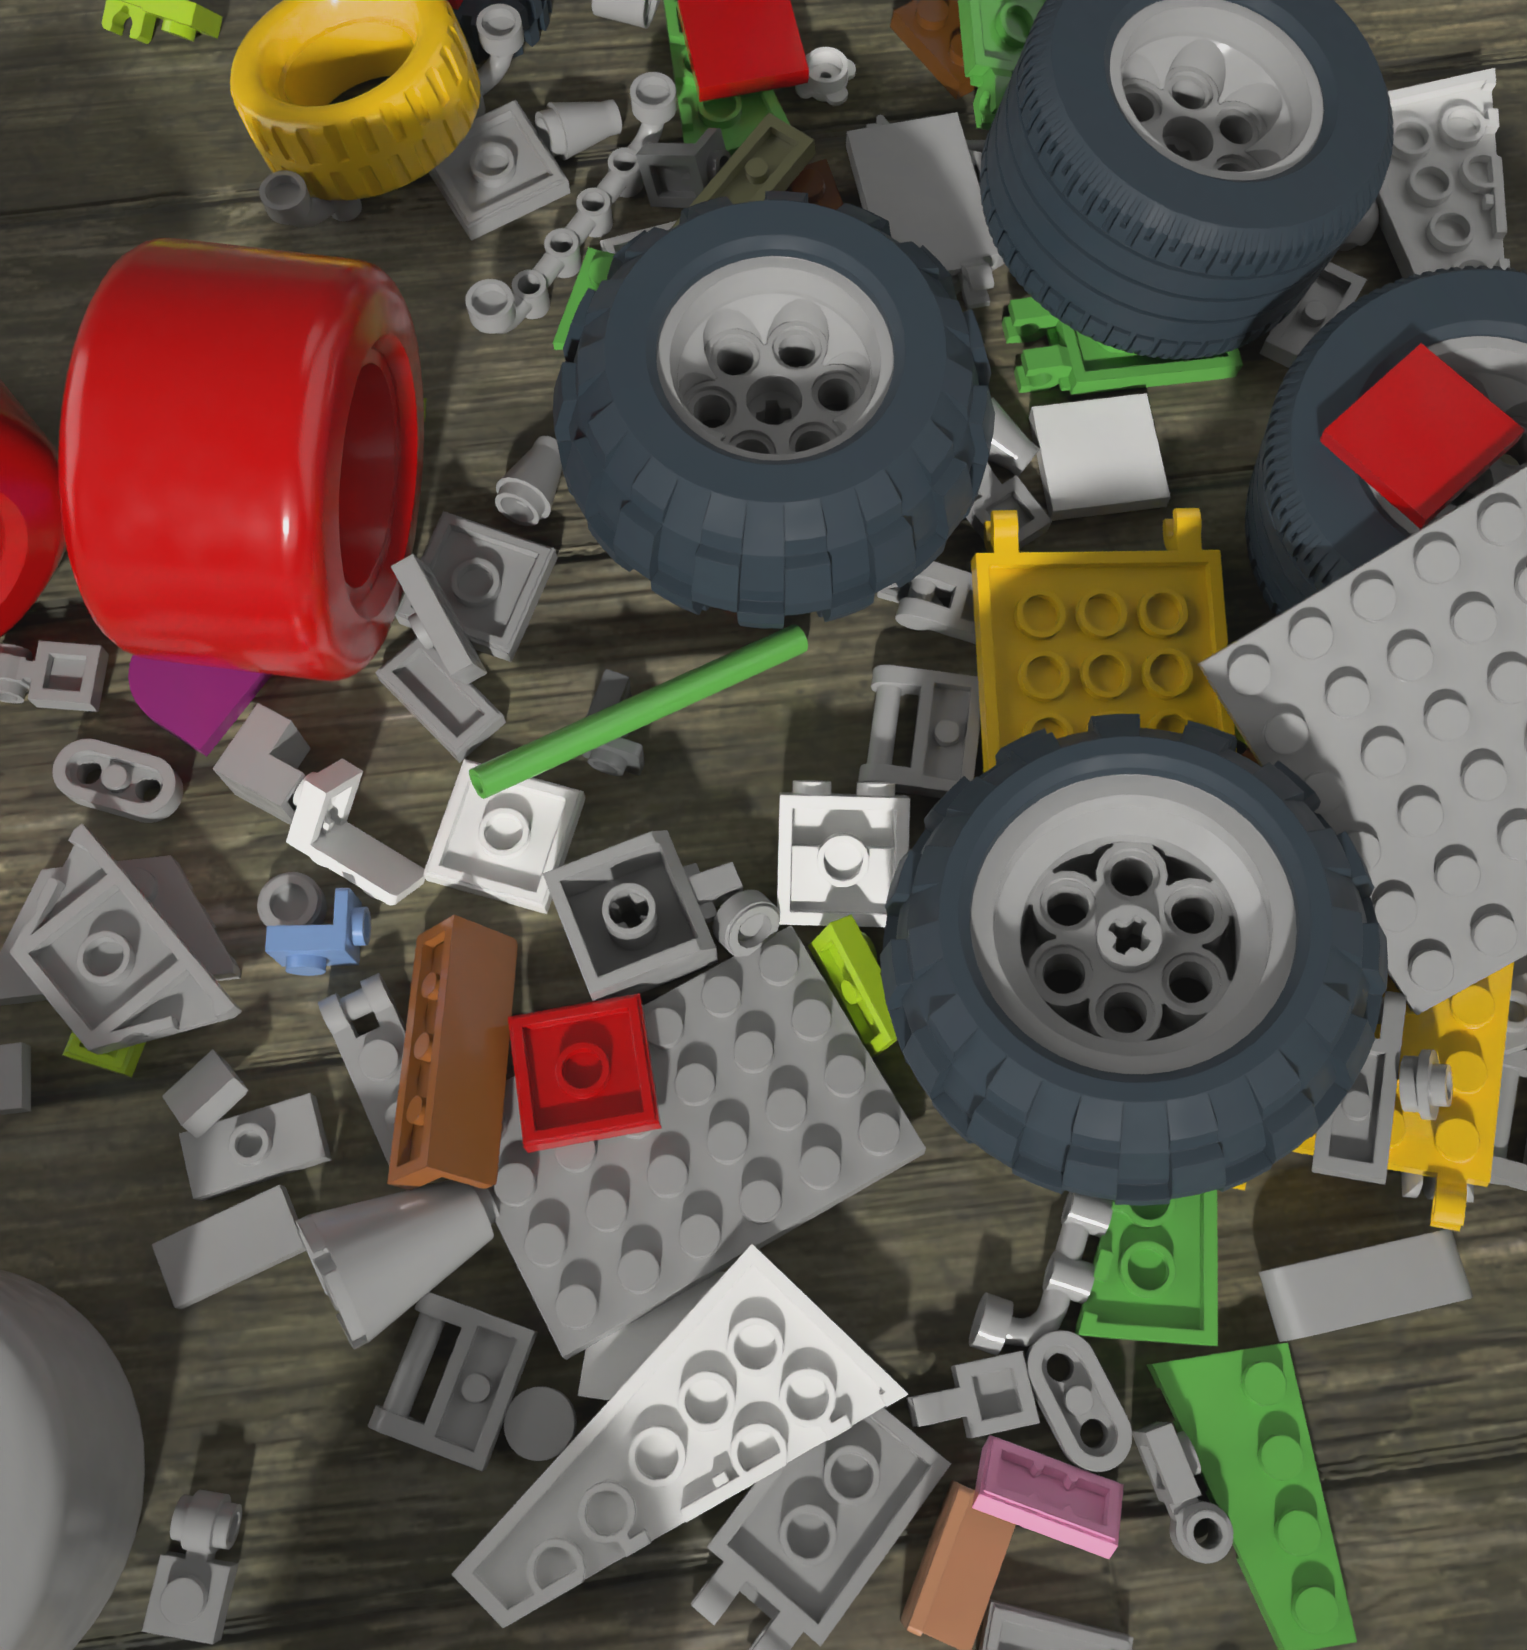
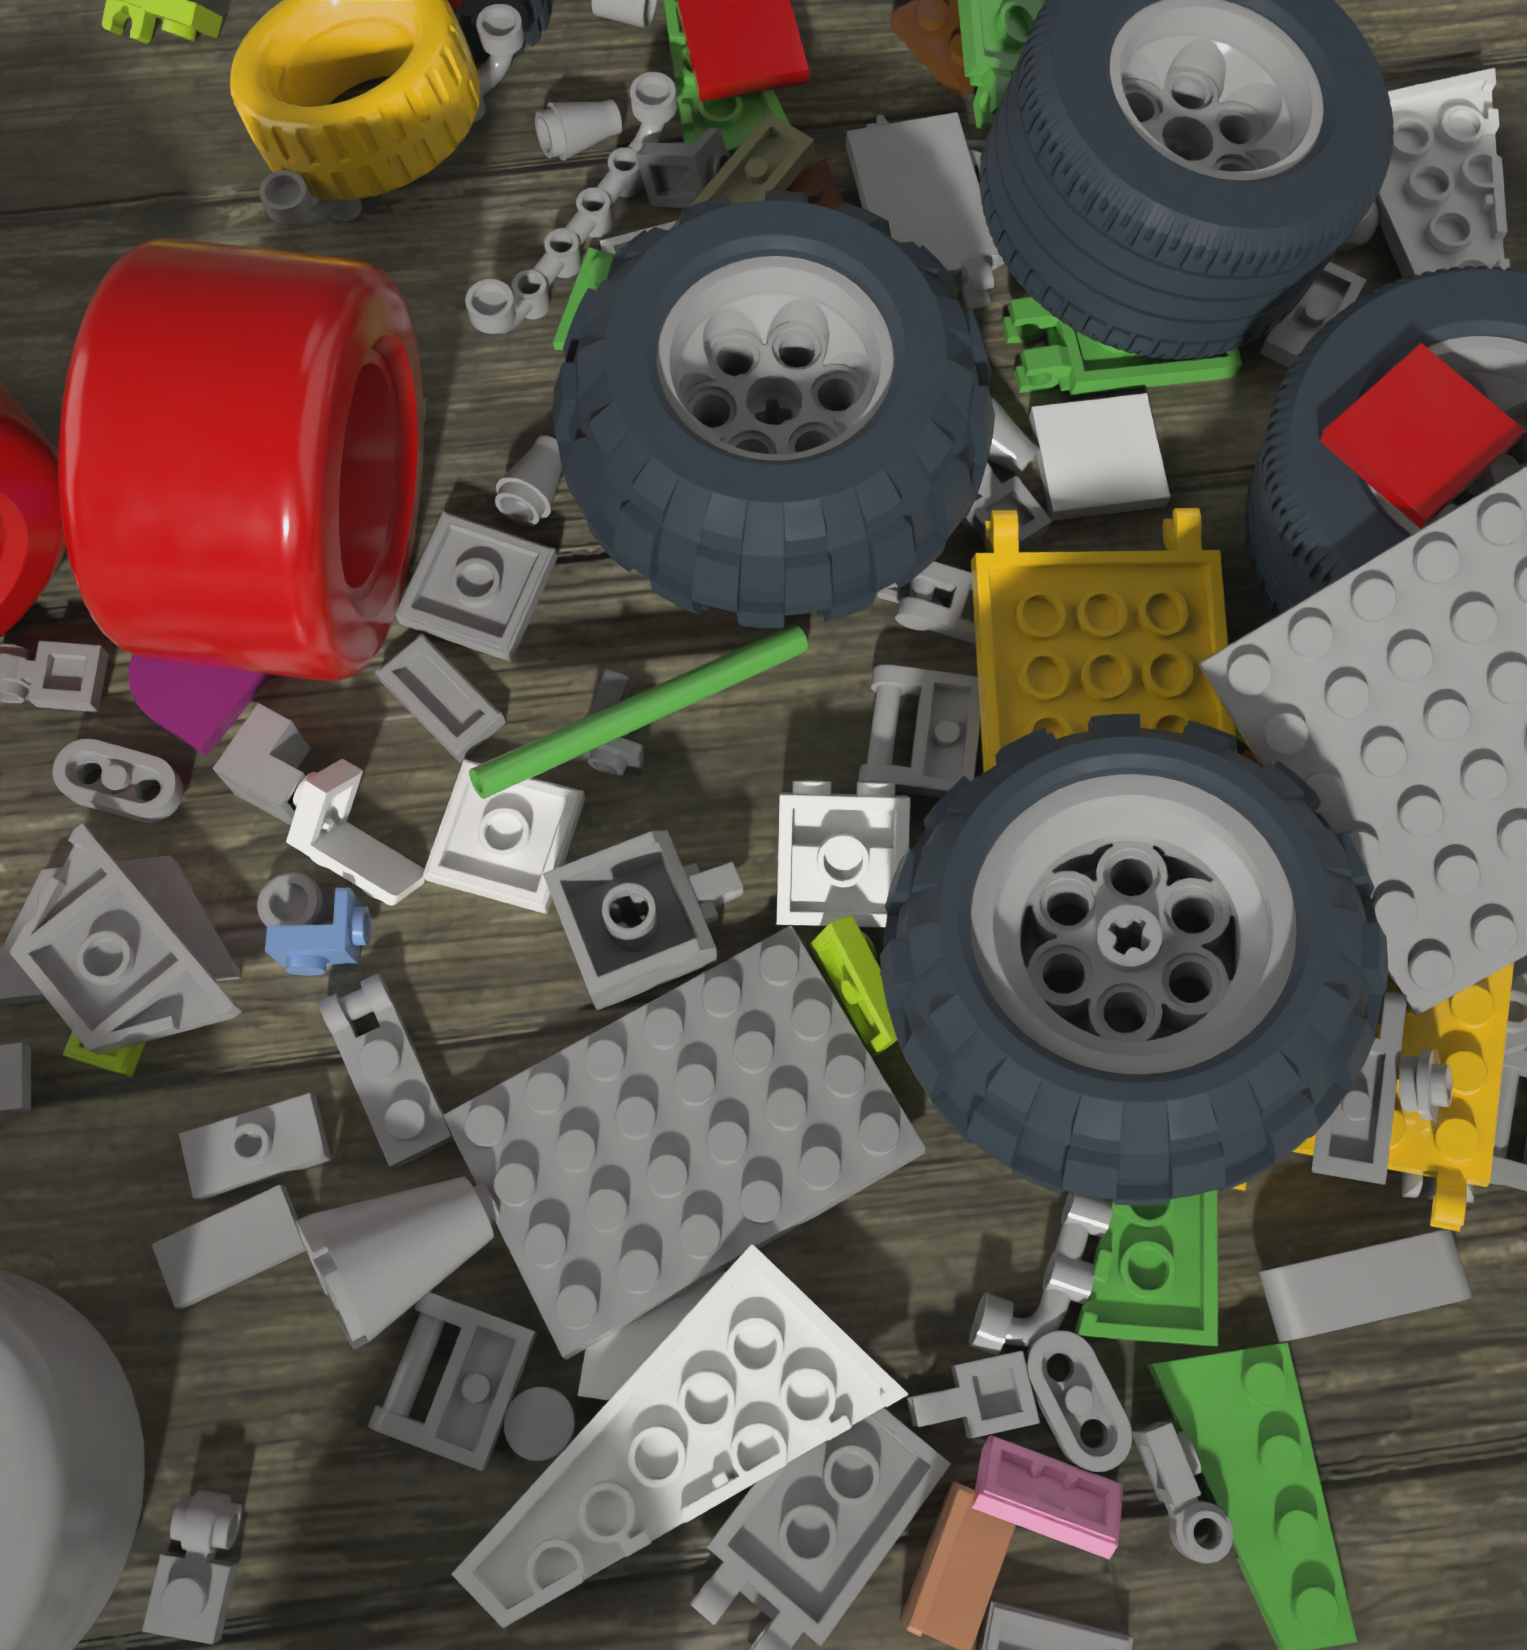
(205, 1094): light grey tile -> none
(436, 621): light grey plate -> none
(454, 1057): dark orange panel -> none
(499, 172): light grey plate -> none
(583, 1073): red tile -> none
(746, 922): light grey tile -> none
(827, 76): white plate -> none

